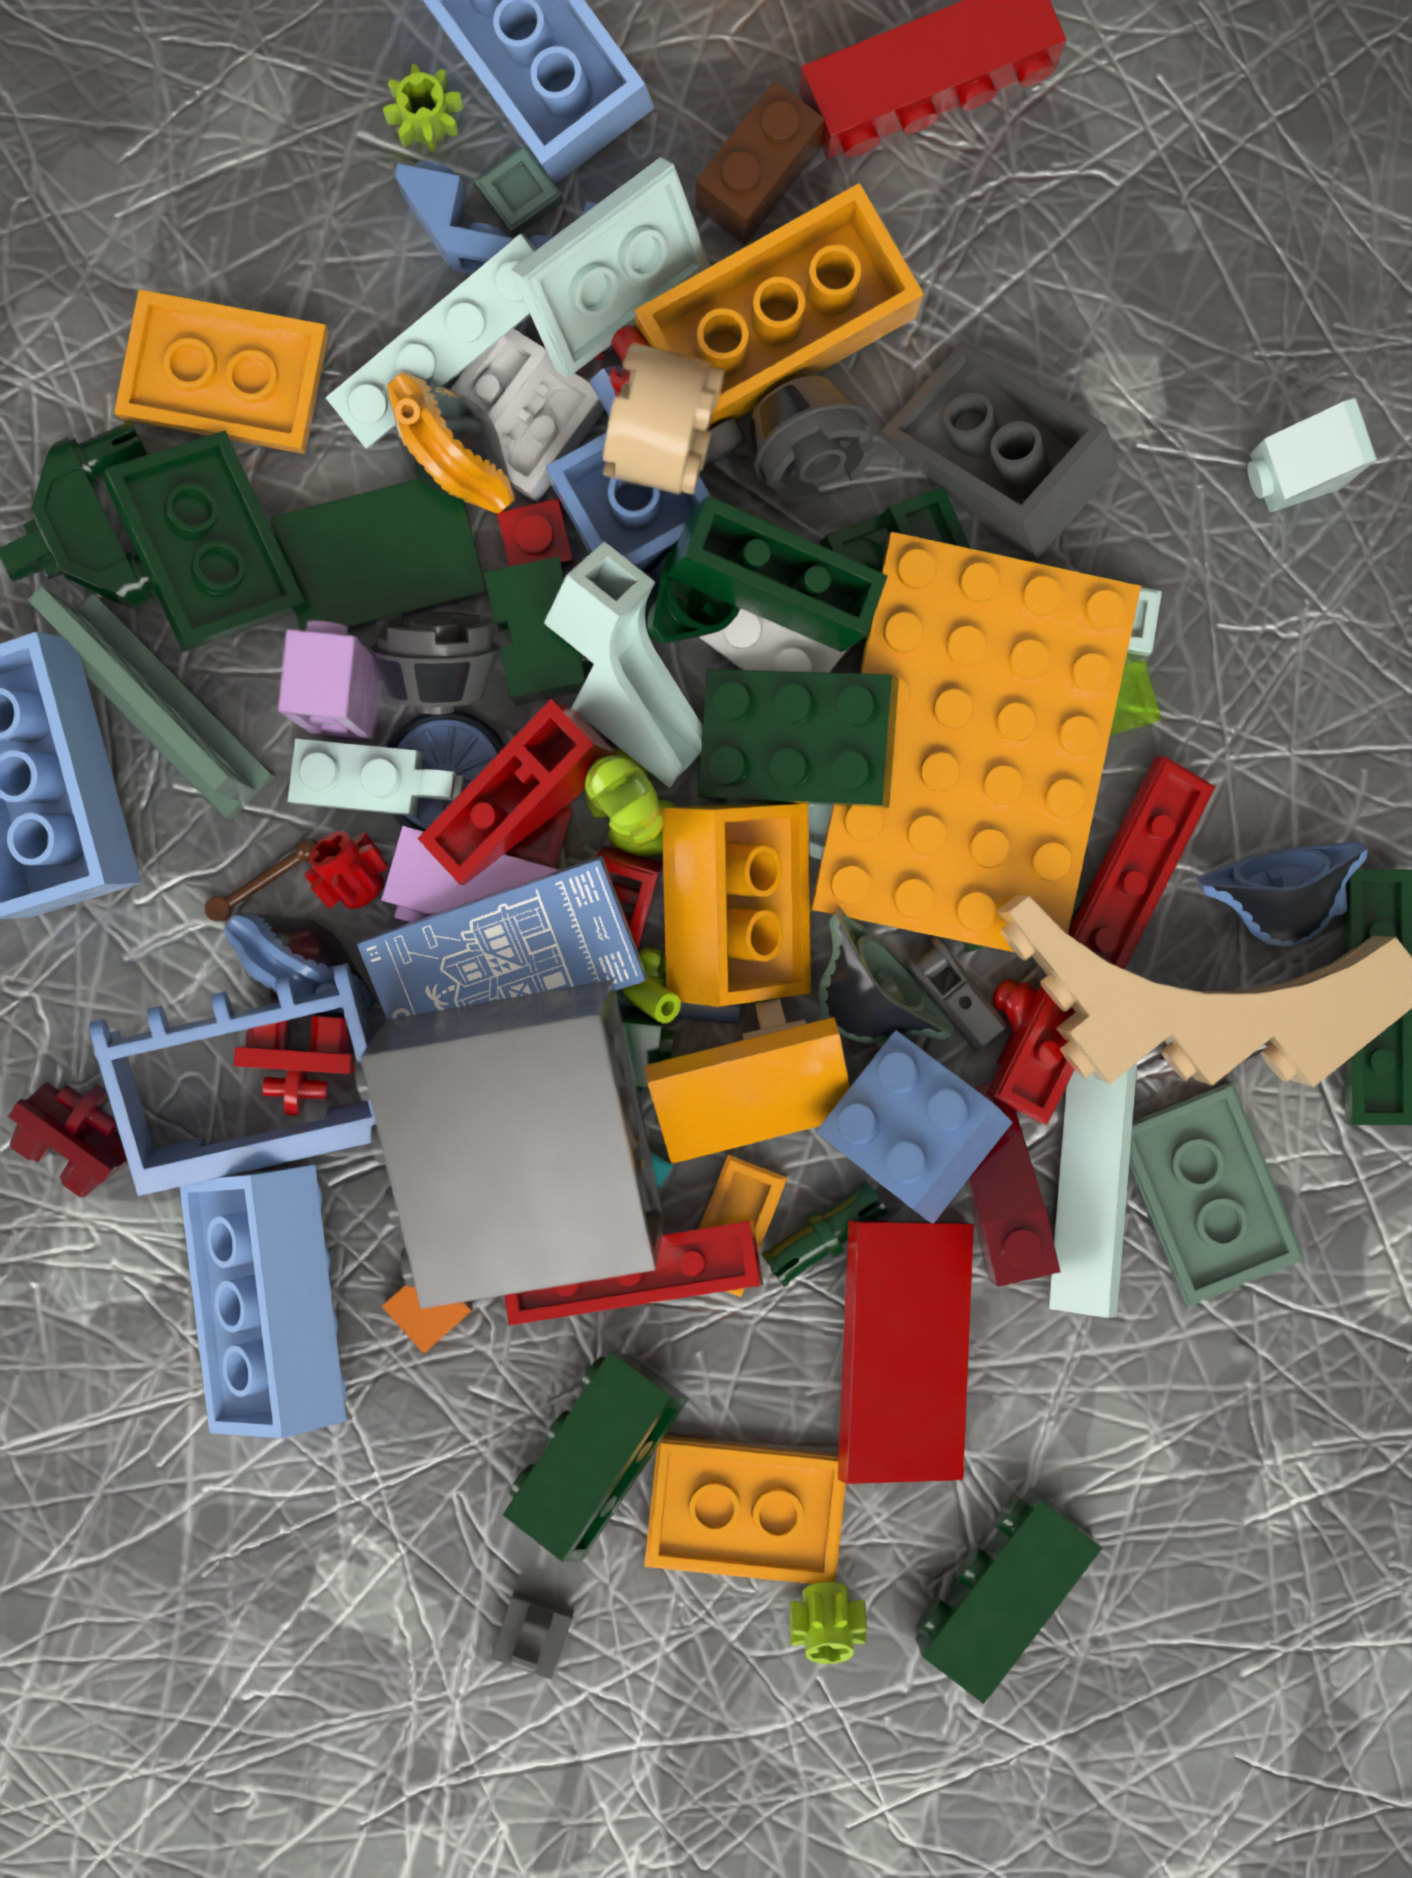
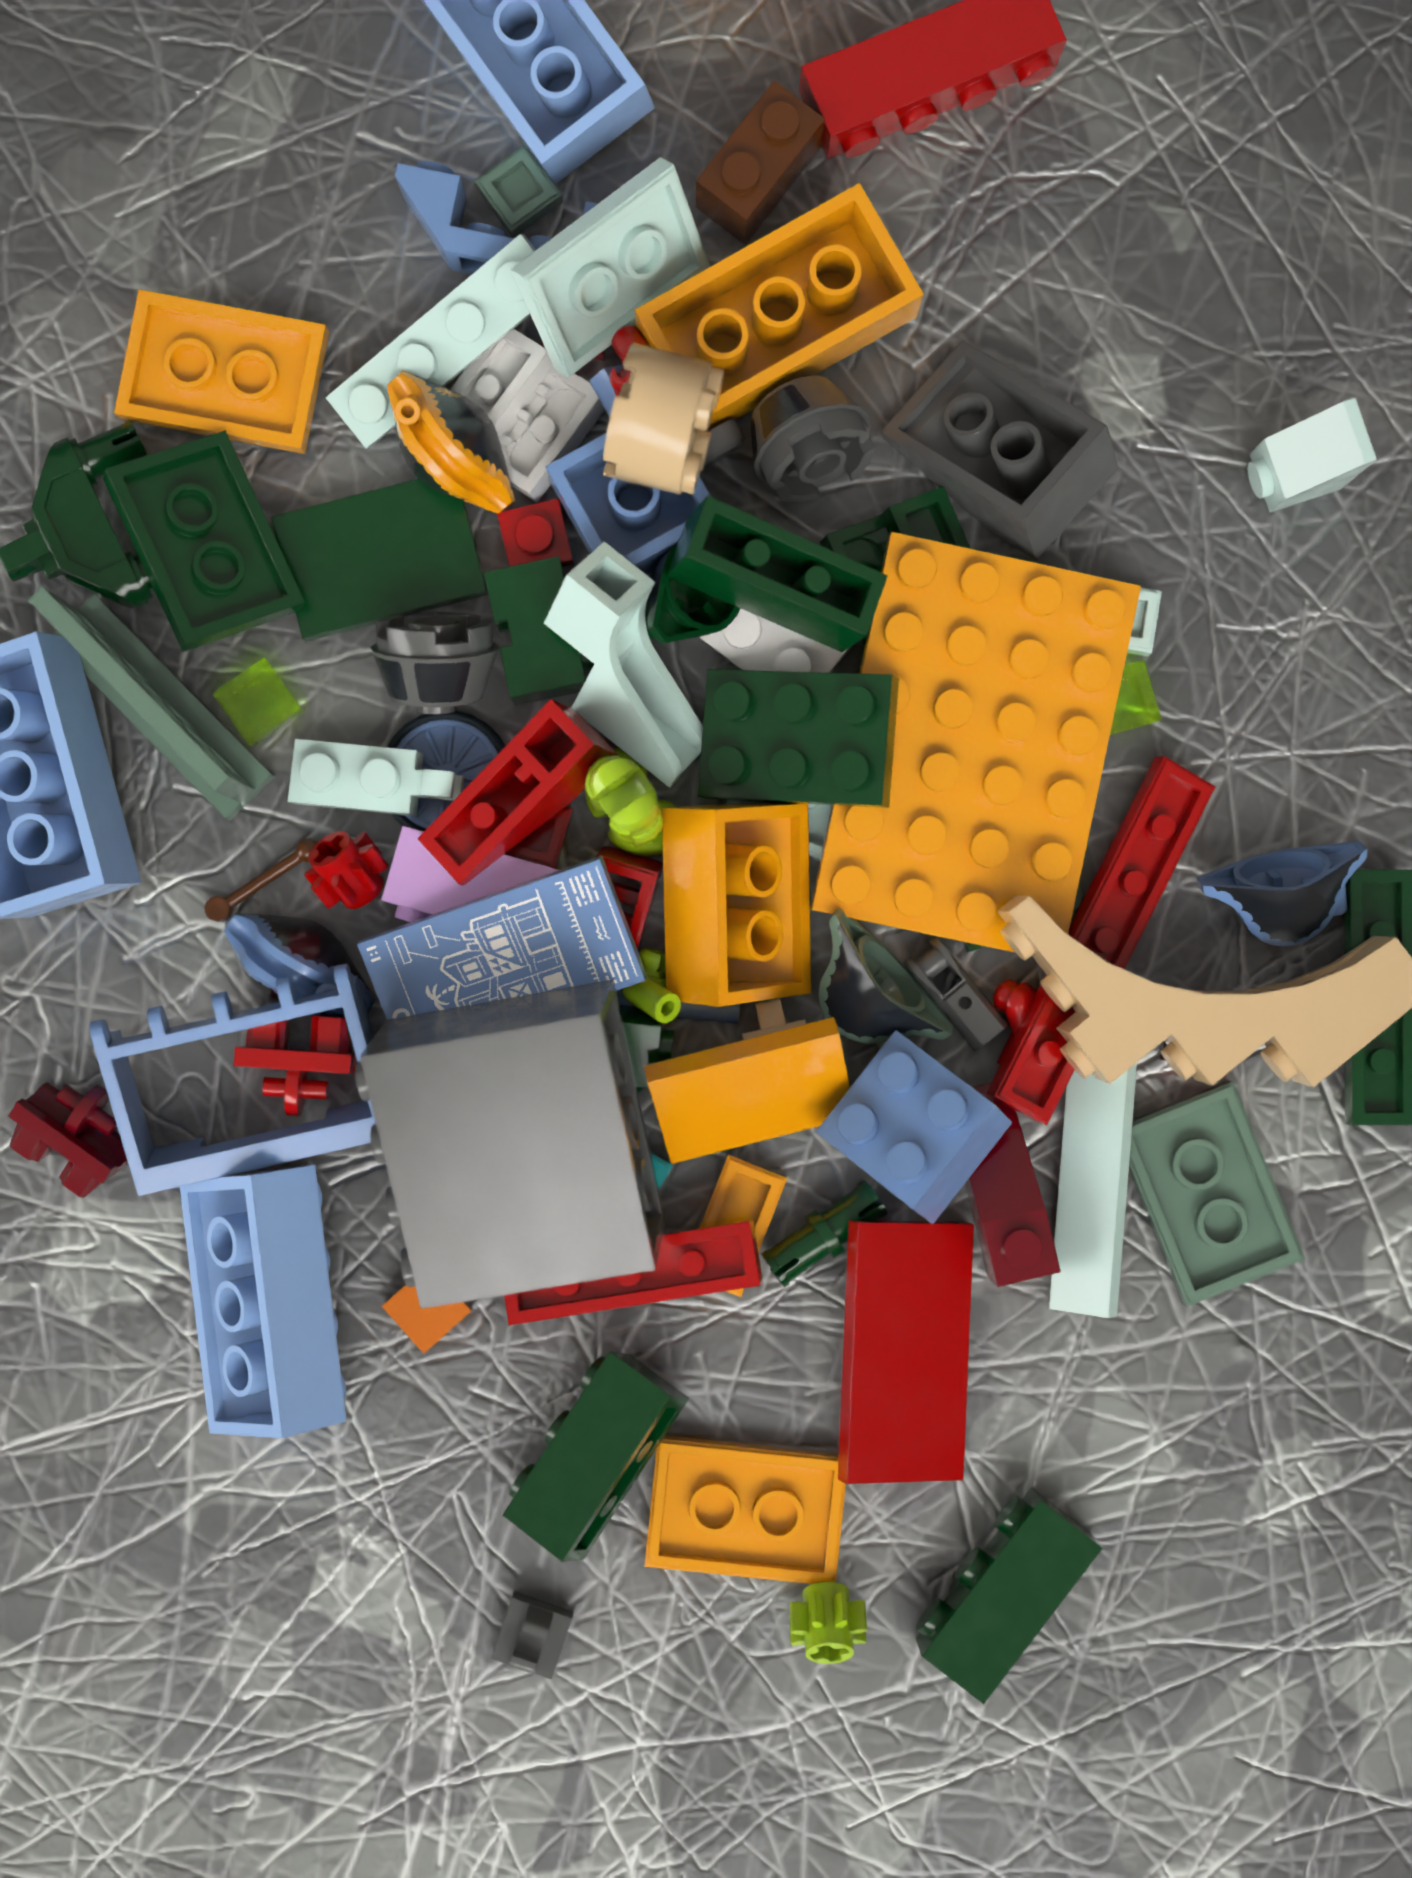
(258, 702): none -> clear neon green tile
(330, 682): lavender brick -> none
(421, 90): lime gear -> none

